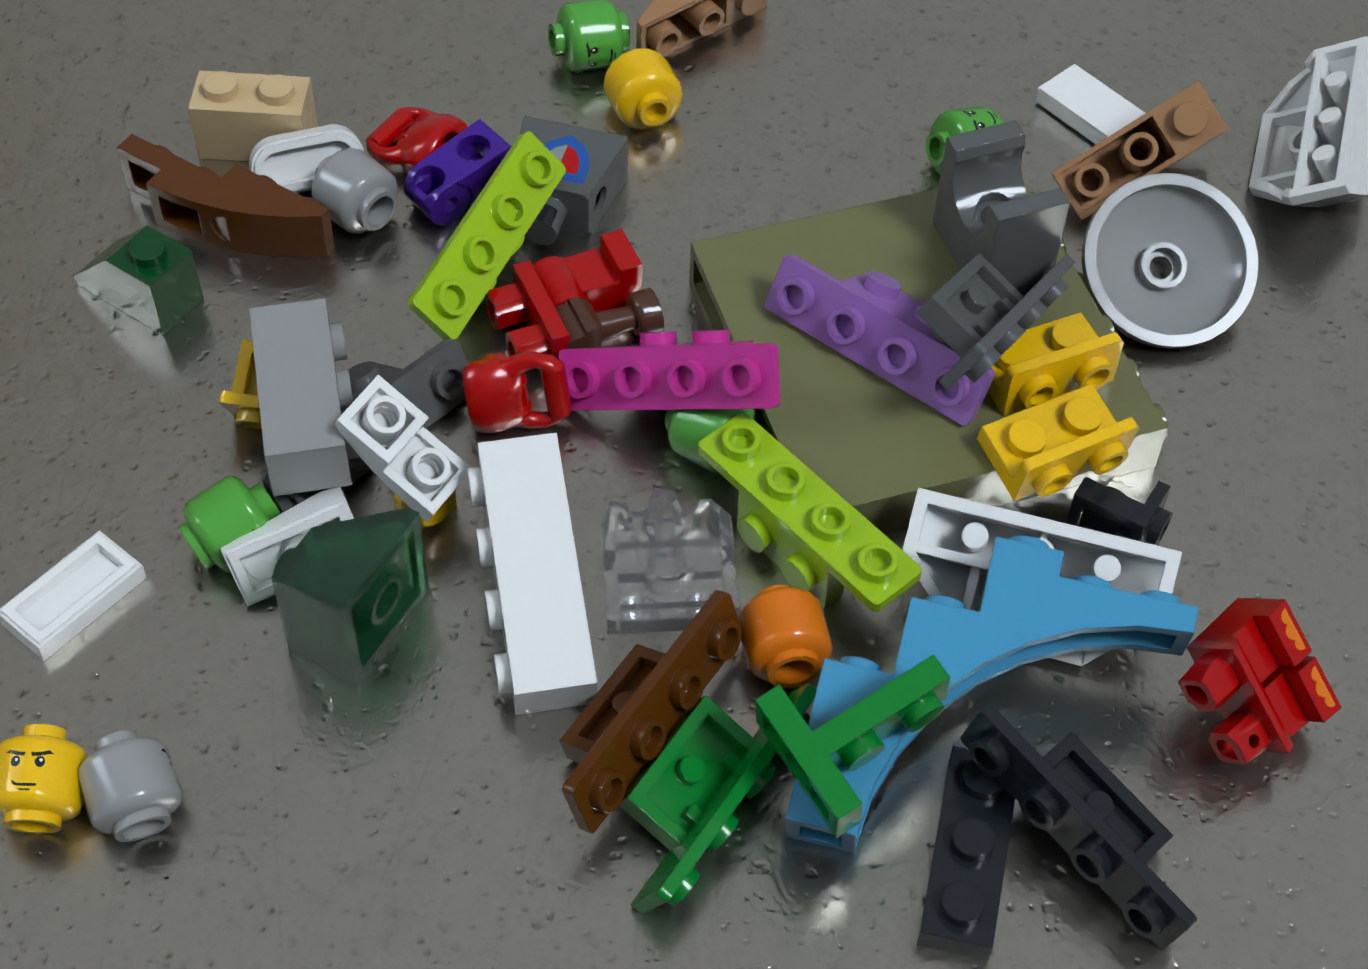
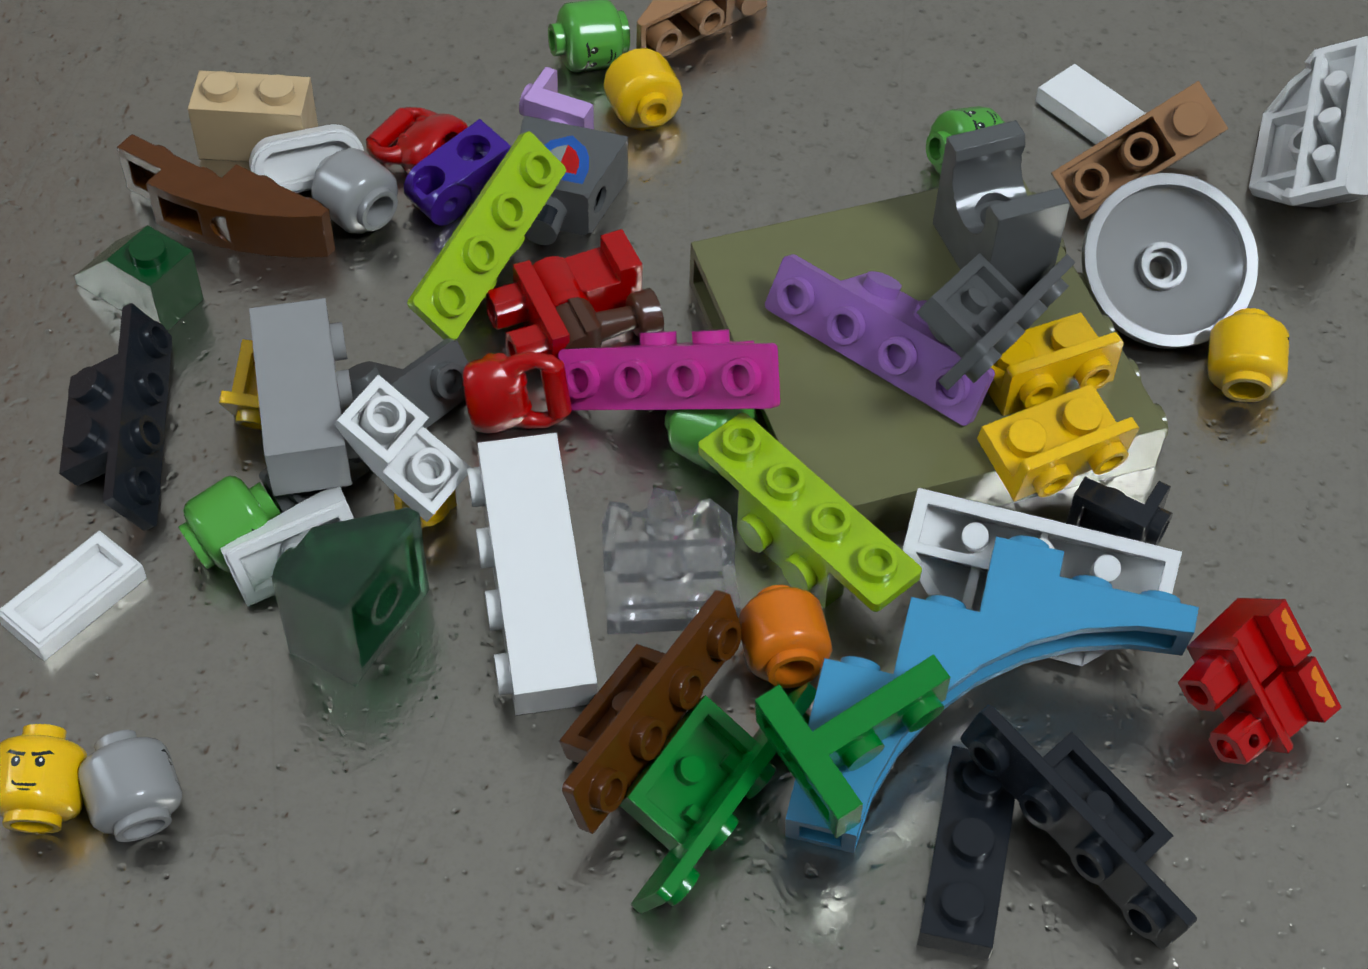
(120, 420): none -> black bracket
(544, 102): none -> lavender bracket
(1248, 355): none -> yellow head

